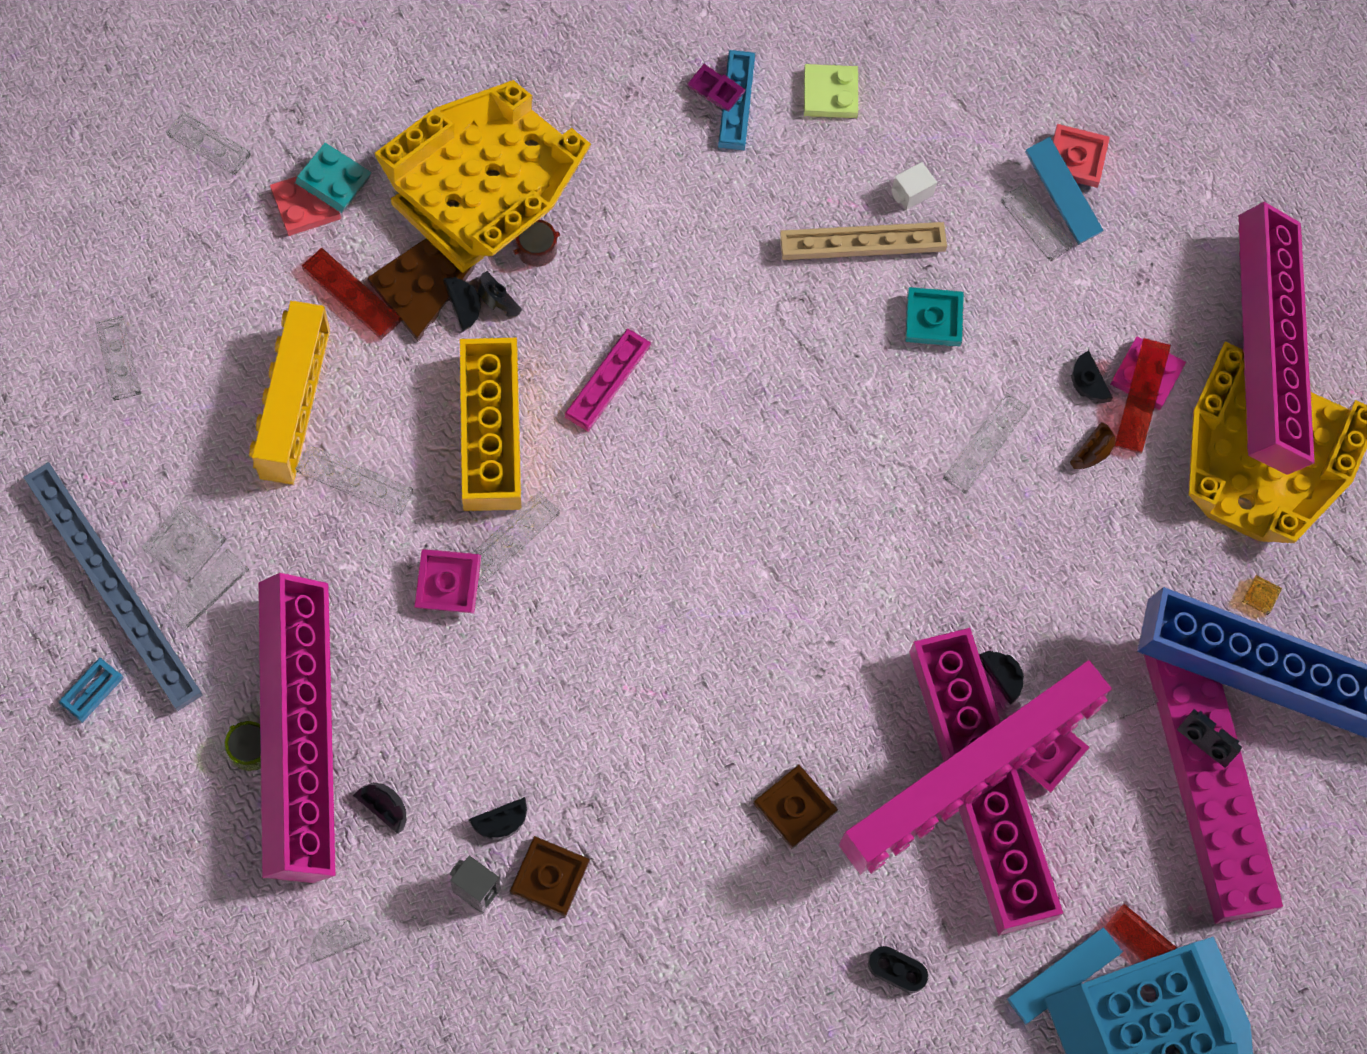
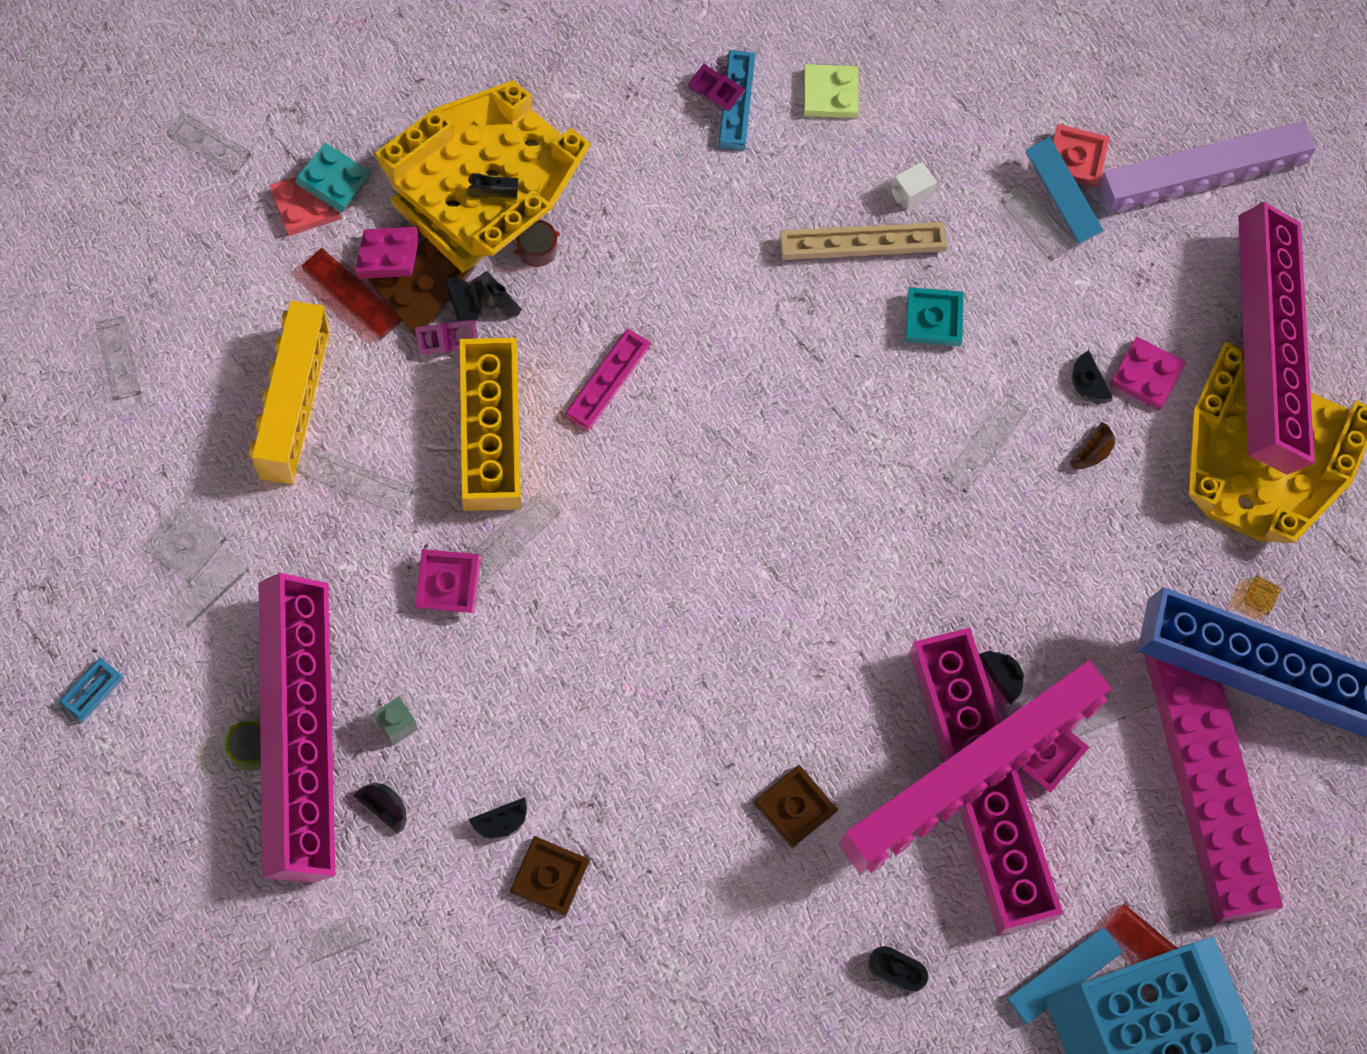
(113, 587): sand blue plate -> none
(387, 252): none -> dark pink plate
(395, 721): none -> sand green brick
(444, 336): none -> magenta slope
(474, 883): dark grey brick -> none
(492, 186): none -> black bar
(1142, 395): clear red tile -> none
(1201, 732): black hinge -> none
(1207, 166): none -> lavender brick

